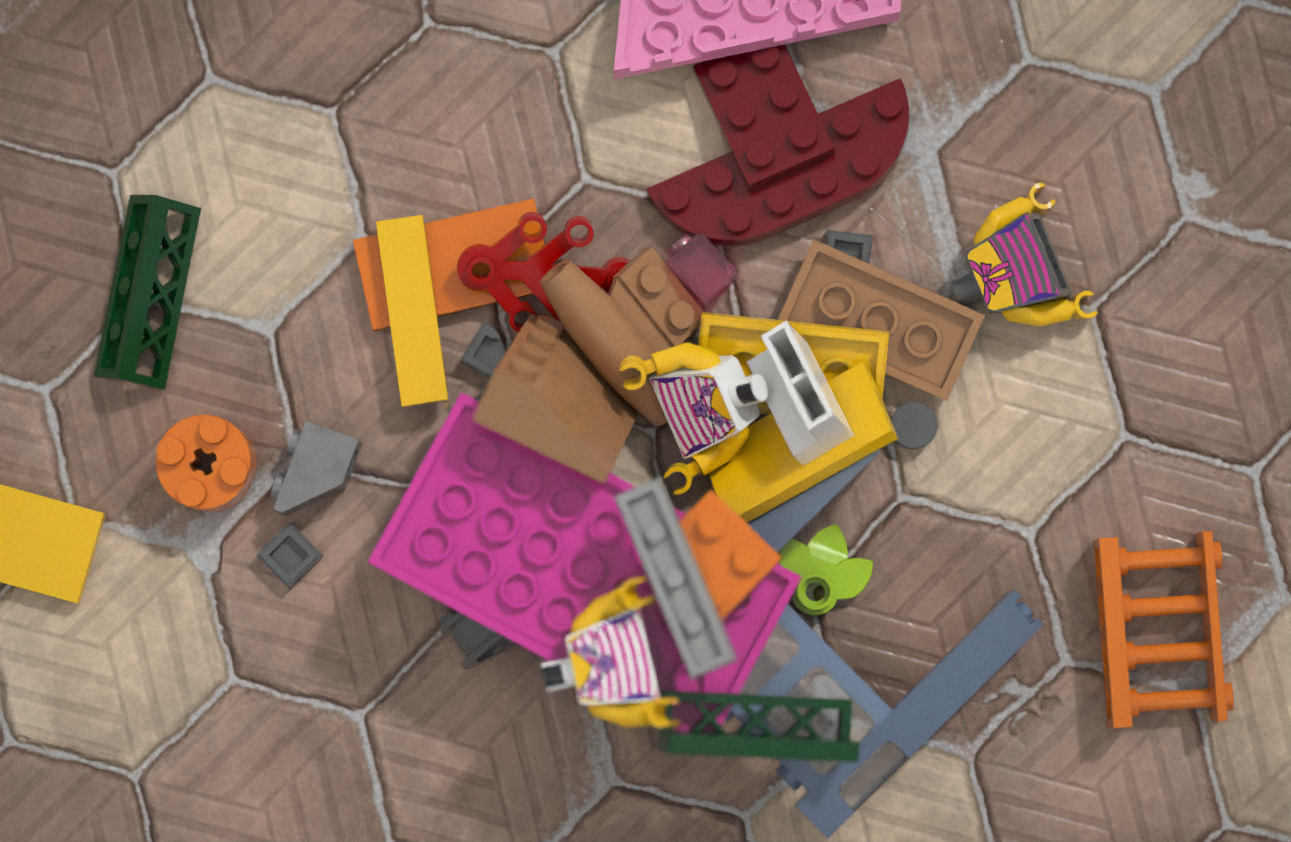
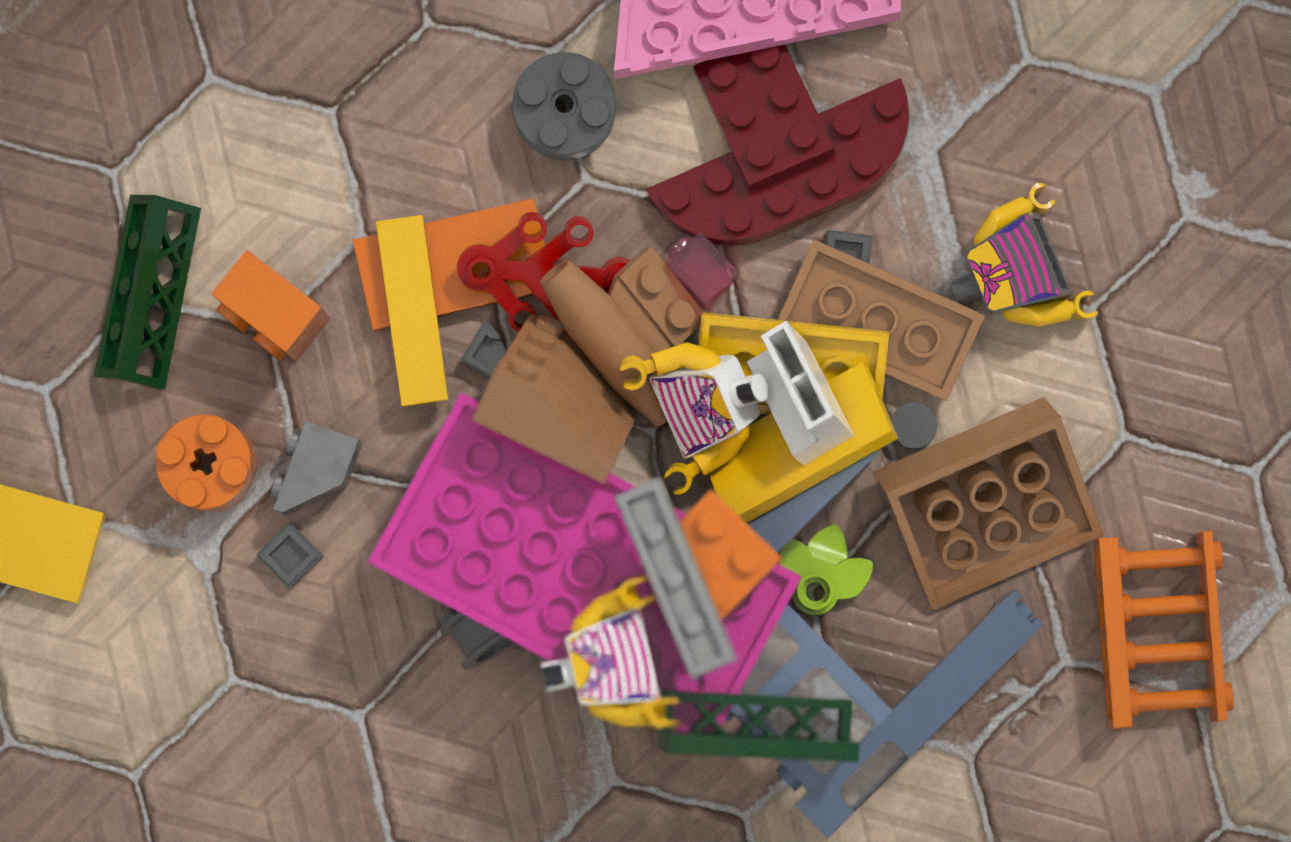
(271, 306): none -> orange brick
(558, 79): none -> dark grey wheel
(989, 502): none -> medium nougat slope

